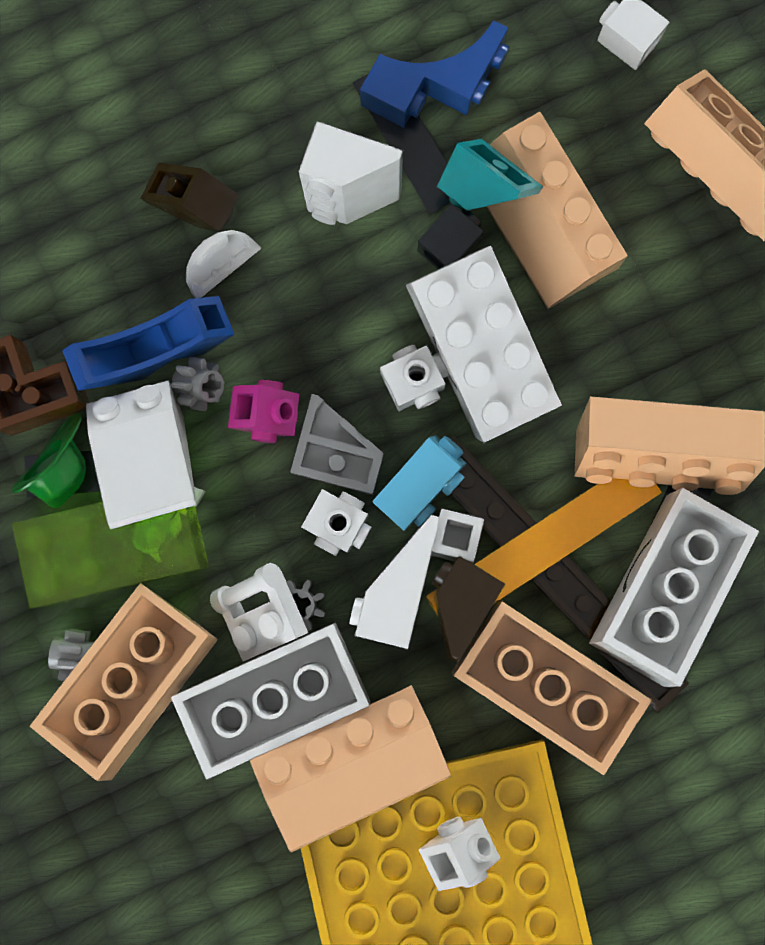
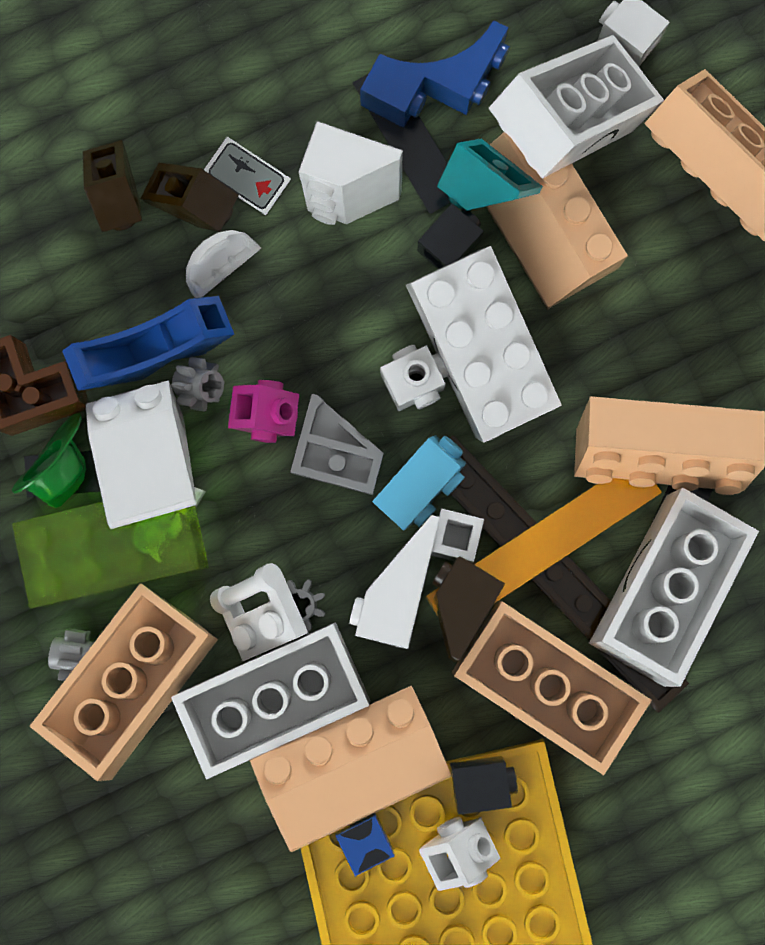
(111, 187): none -> dark brown slope
(247, 175): none -> light grey sticker
(321, 517): white brick -> none
(365, 844): none -> blue tile
(483, 784): none -> black brick
(575, 105): none -> white brick

